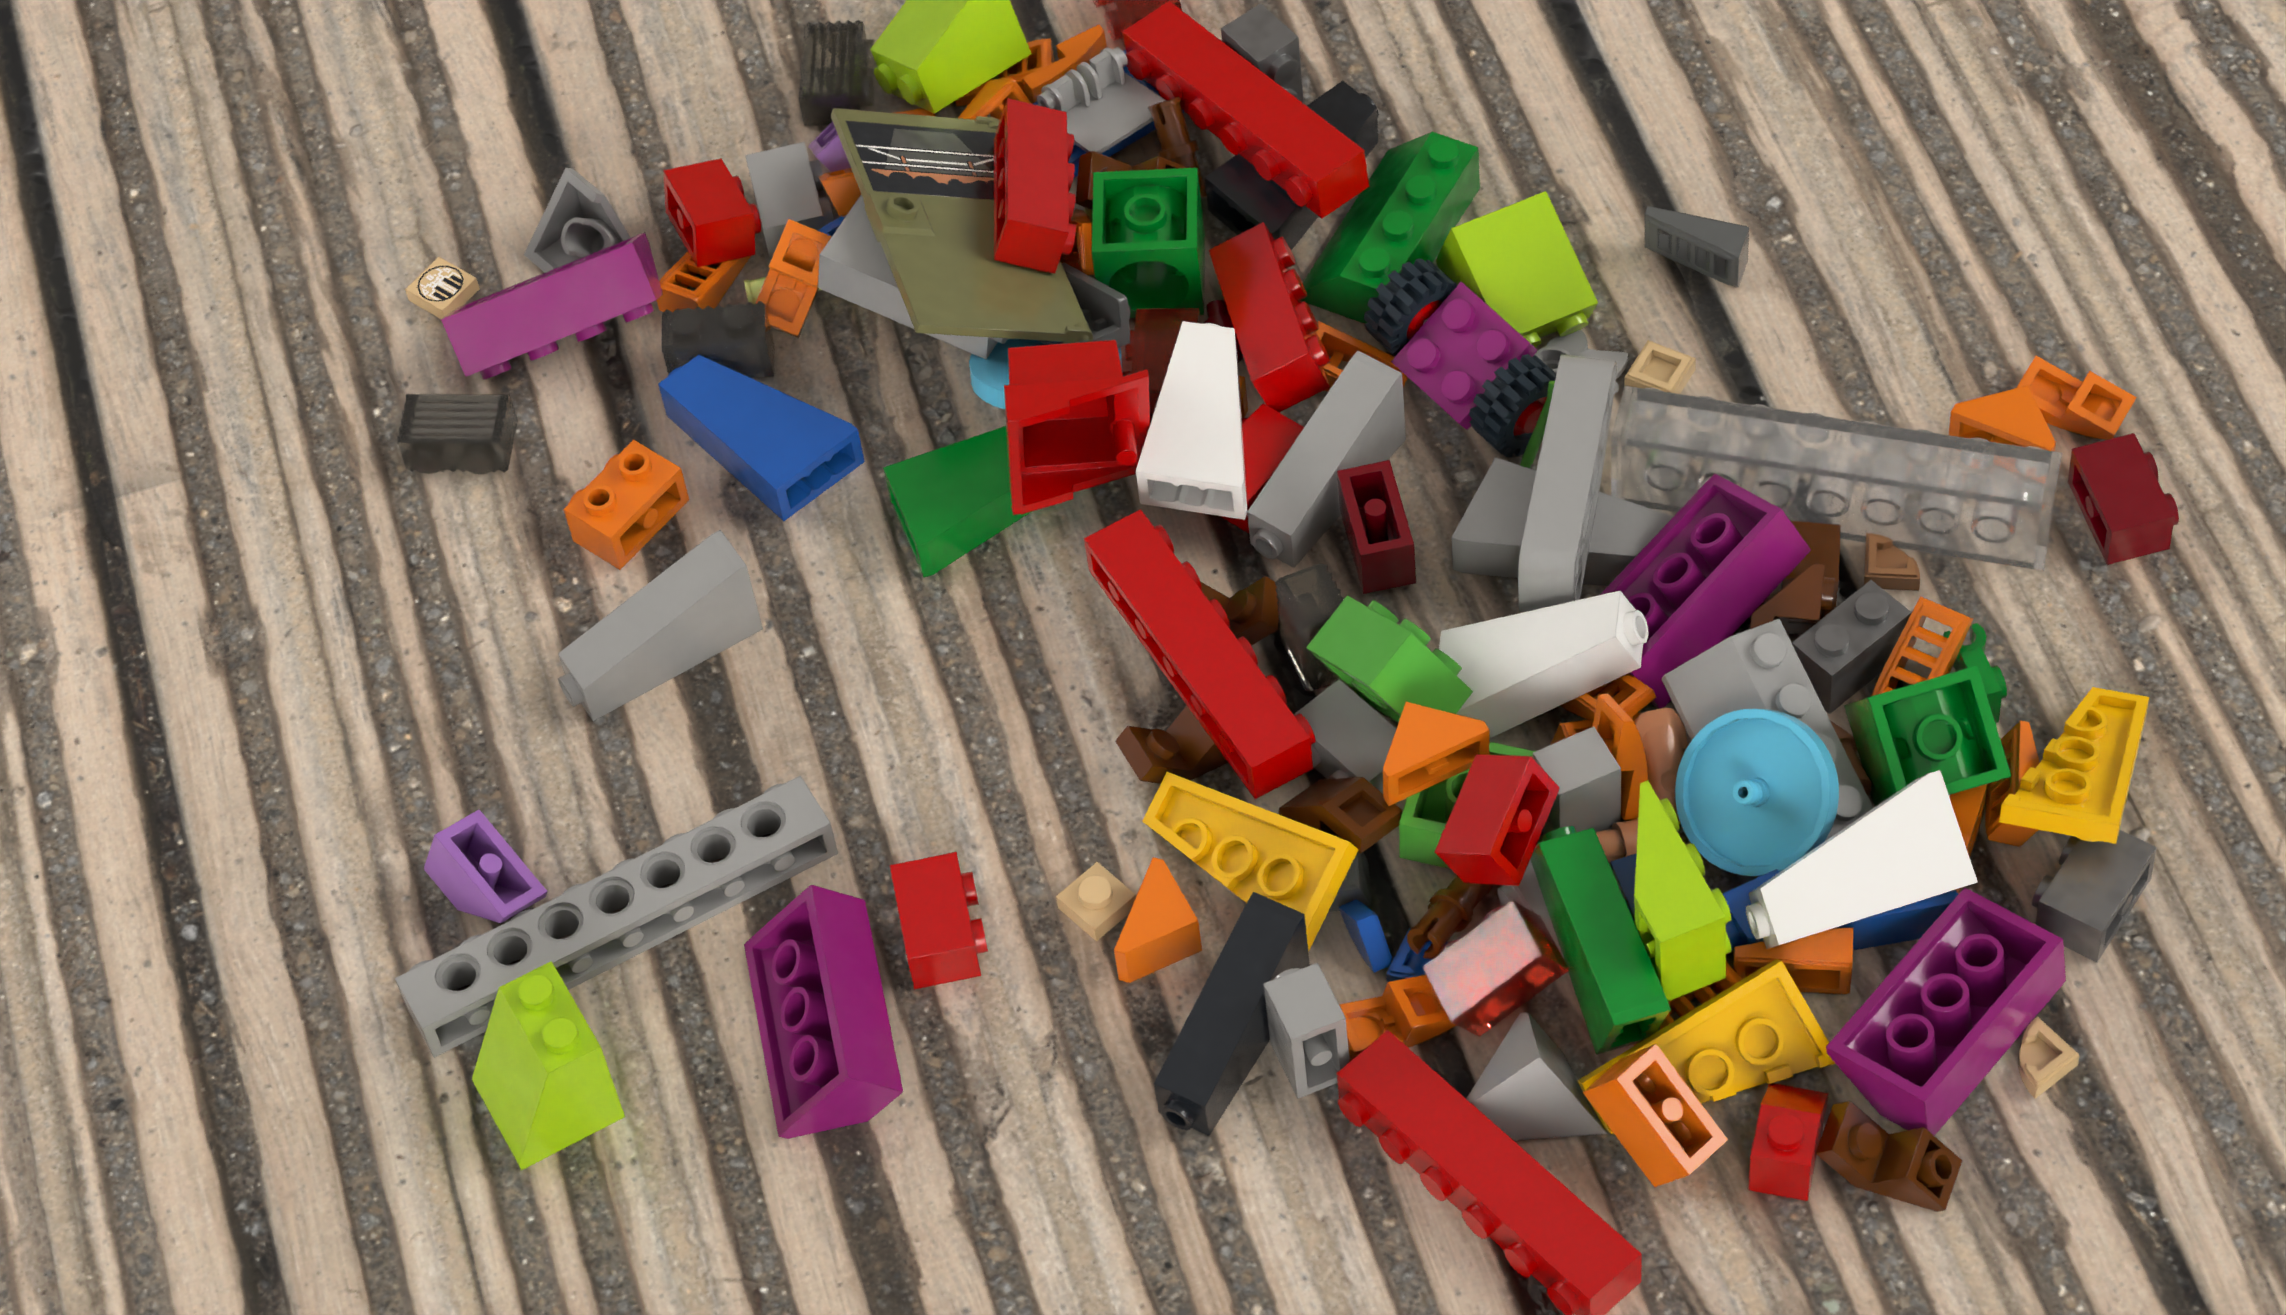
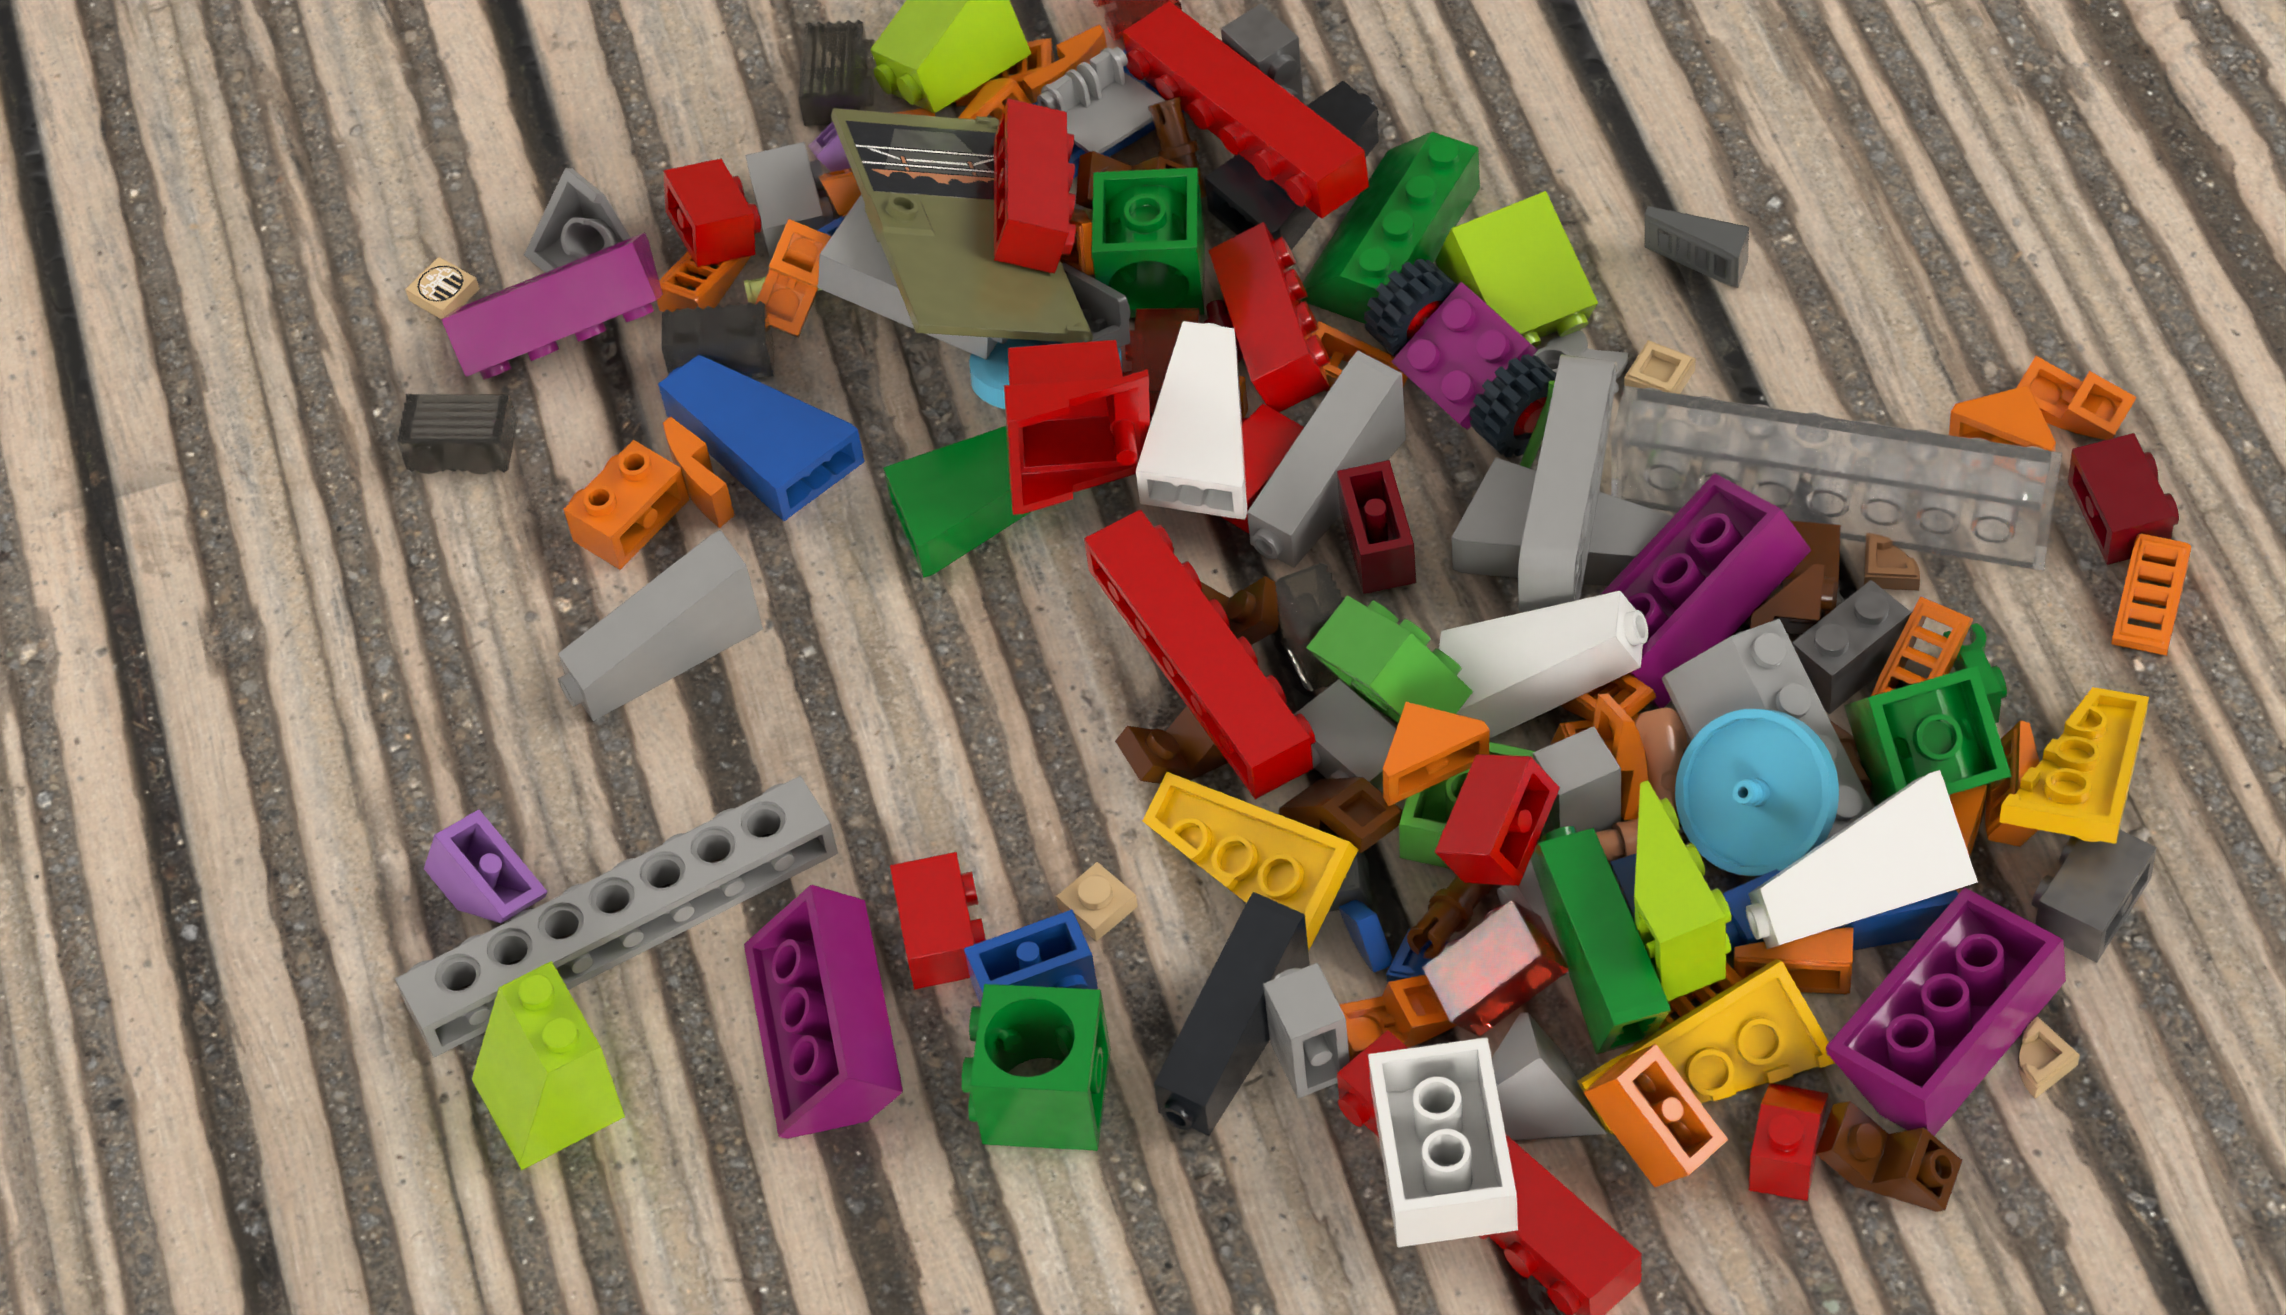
(703, 486): none -> orange slope
(1036, 955): none -> blue brick
(1048, 1109): none -> green brick
(1158, 928): orange slope -> none
(1443, 1142): none -> white brick
(2160, 562): none -> orange slope

